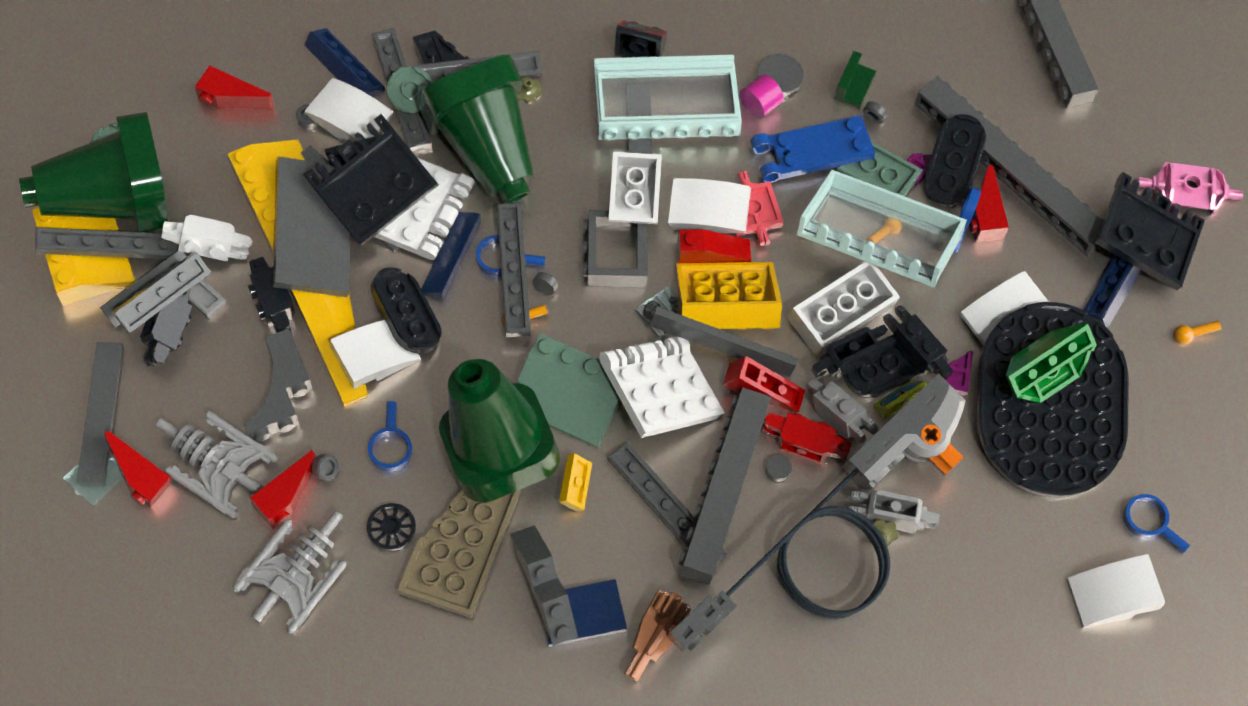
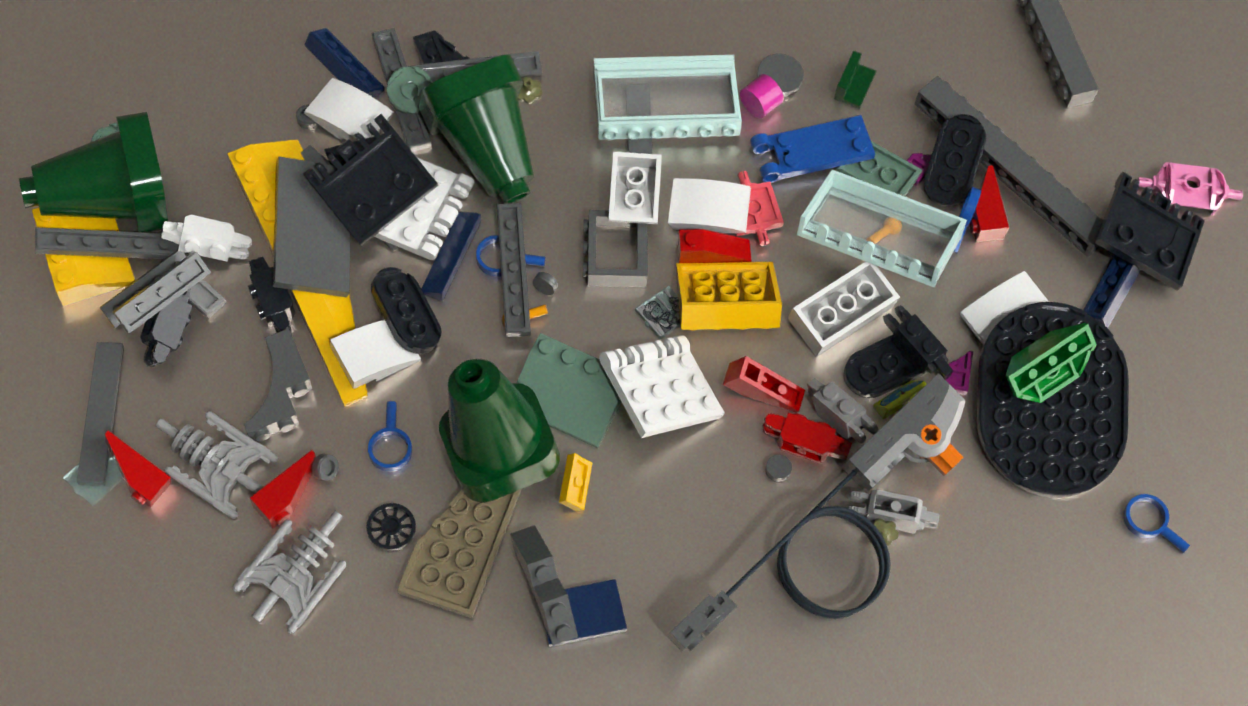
(230, 92): red slope -> none
(639, 40): black slope -> none
(651, 637): nougat piece -> none
(654, 493): dark grey tile -> none
(722, 341): dark grey tile -> none
(725, 486): dark grey brick -> none
(852, 352): black hinge -> none
(875, 112): dark grey tile -> none
(1116, 591): white slope -> none
(1184, 334): light orange bar -> none

